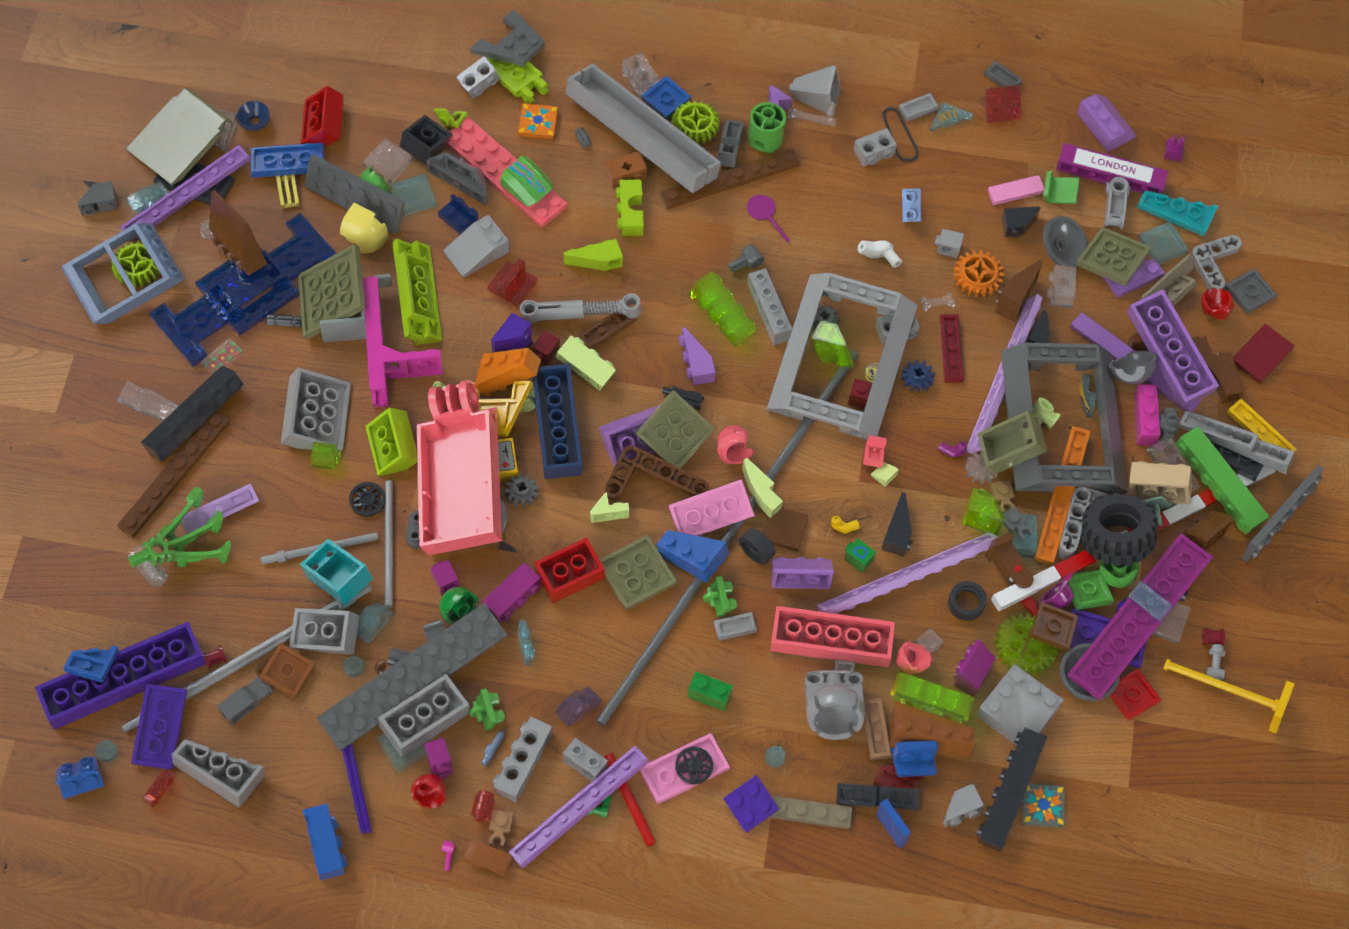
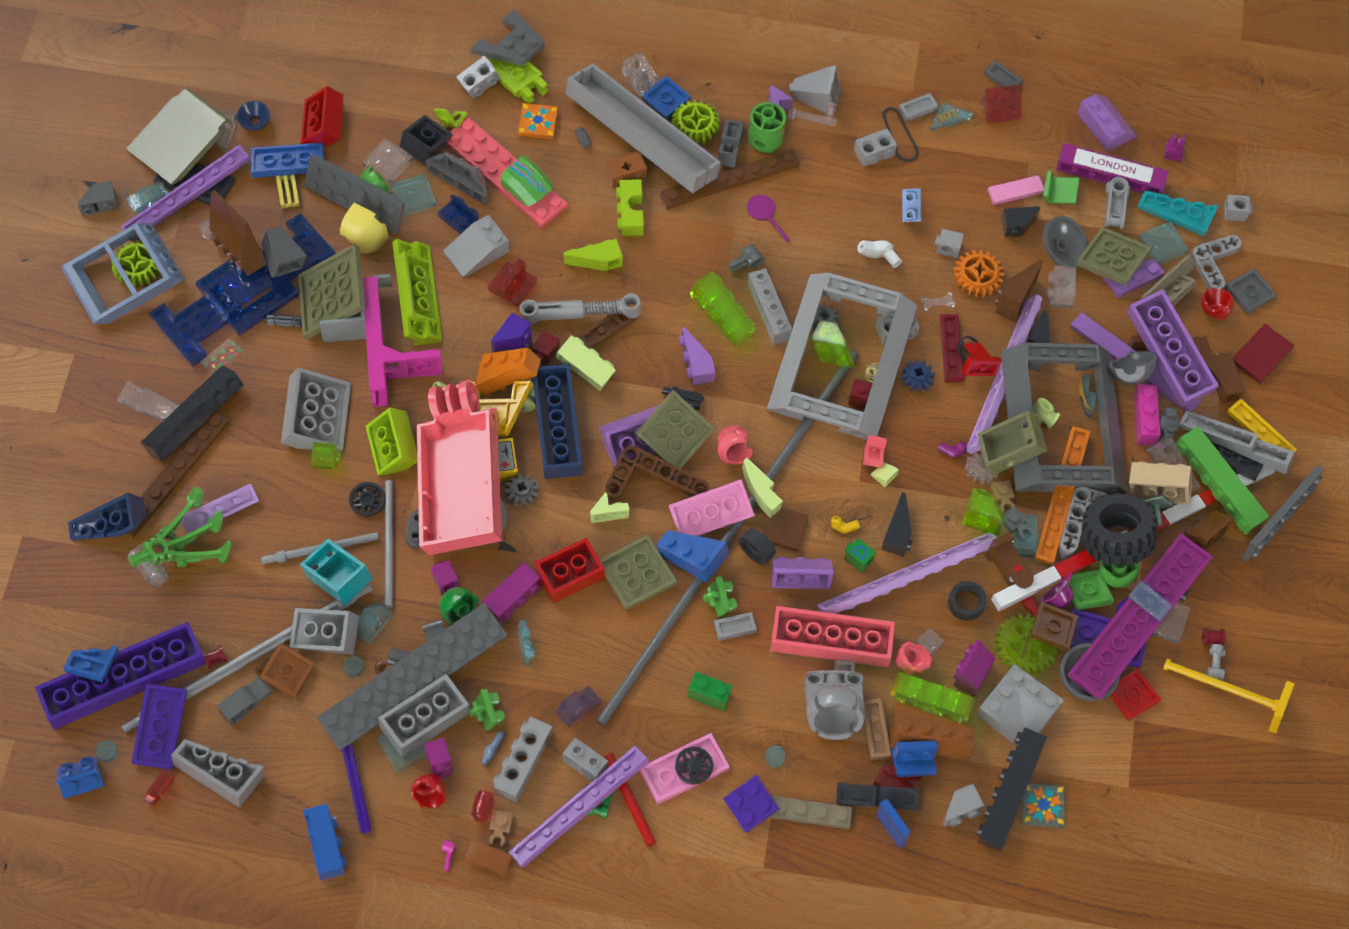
(109, 519): none -> dark blue wedge
(281, 252): none -> dark grey slope
(979, 360): none -> red piece
(1232, 206): none -> light grey brick

